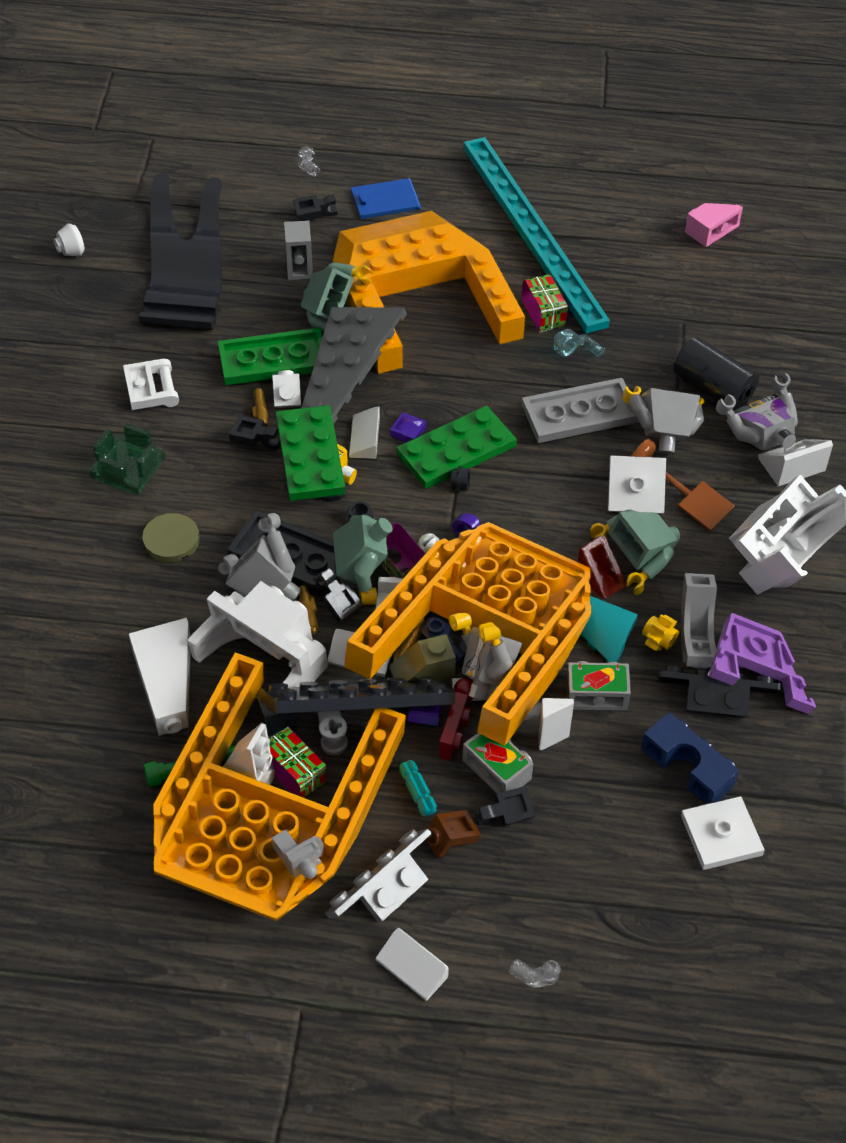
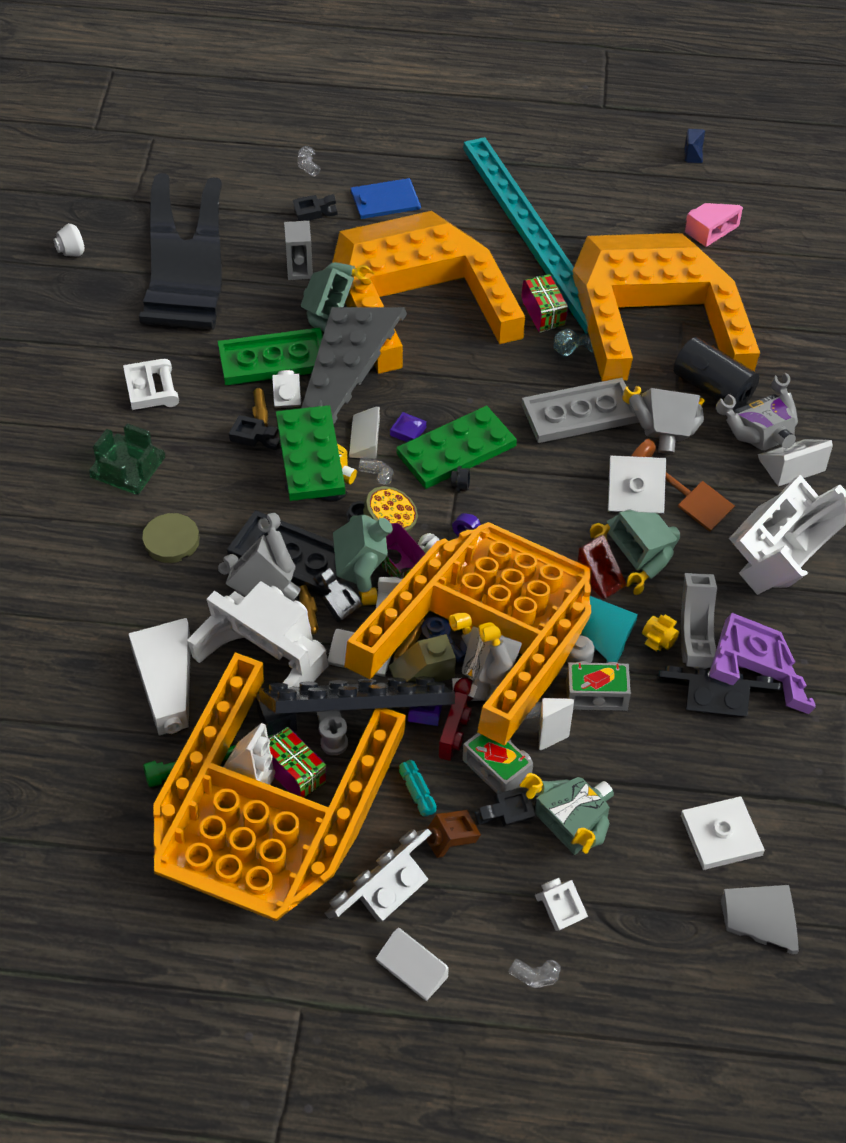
(299, 858): light grey piece -> none
(377, 467): none -> clear arm
(391, 505): none -> tile
(562, 903): none -> white bracket
(572, 810): none -> sand green torso
(582, 650): none -> light grey piece
(655, 272): none -> light orange wedge
(673, 740): dark blue arch -> none
(694, 145): none -> dark blue slope
(762, 914): none -> light grey slope

